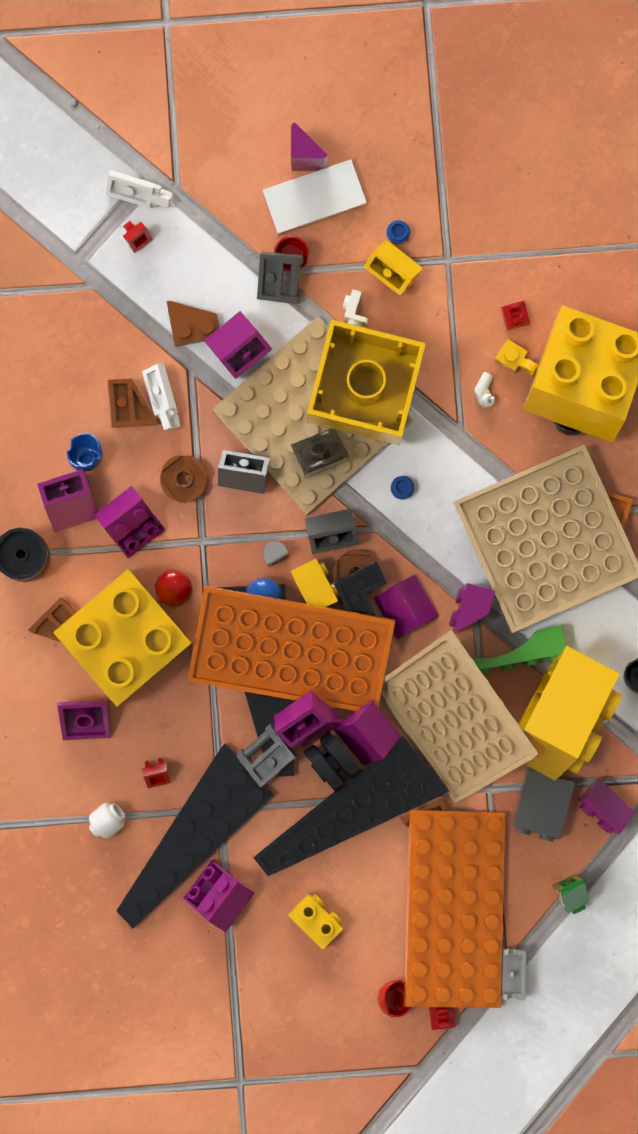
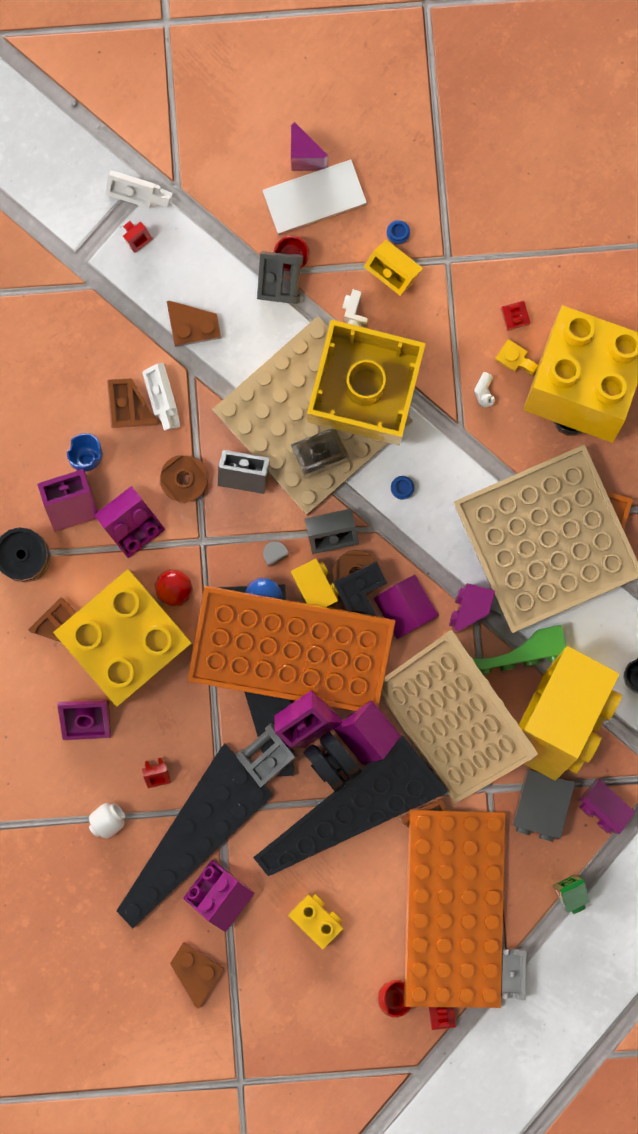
(195, 972): none -> dark orange wing
(237, 344): magenta slope -> none

